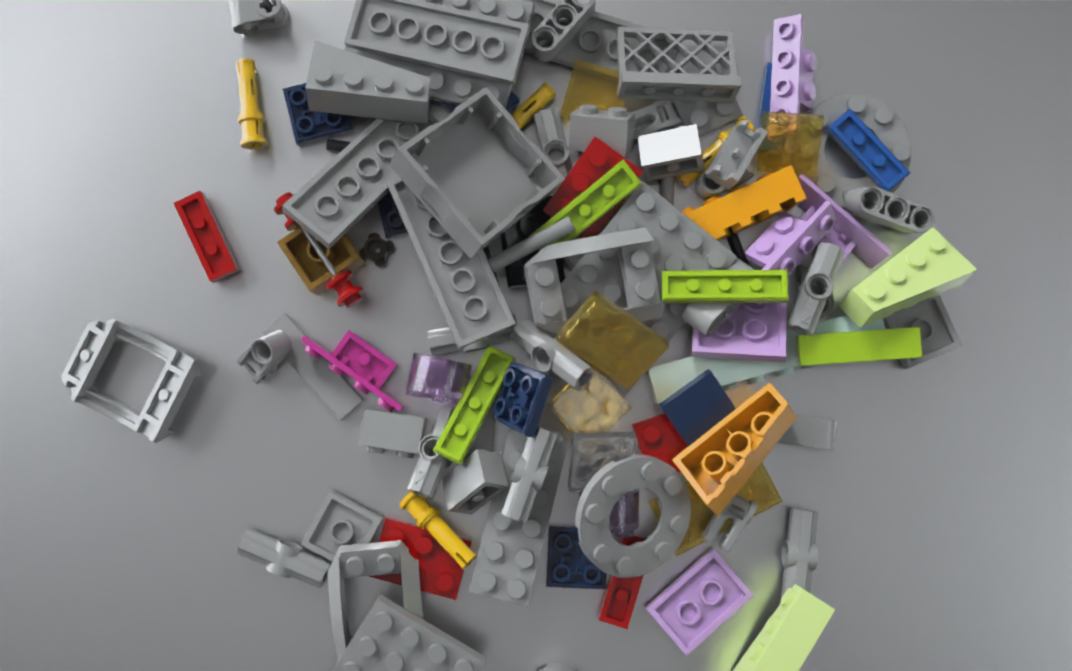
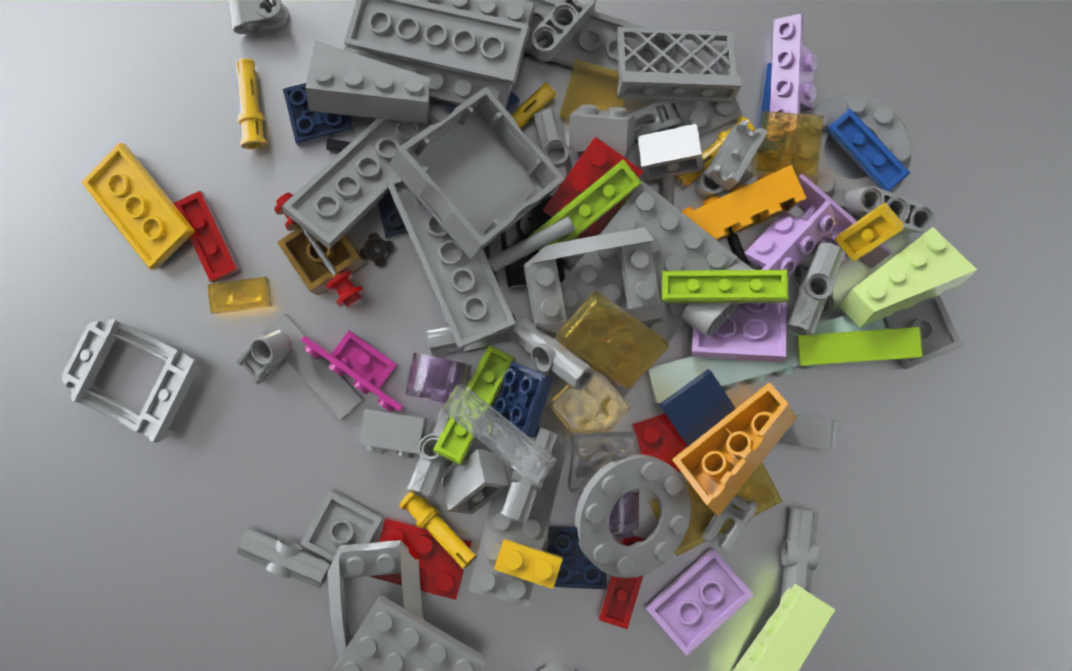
(137, 206): none -> yellow tile
(239, 295): none -> clear yellow plate
(499, 435): none -> clear plate
(528, 563): none -> yellow plate
(869, 232): none -> yellow plate

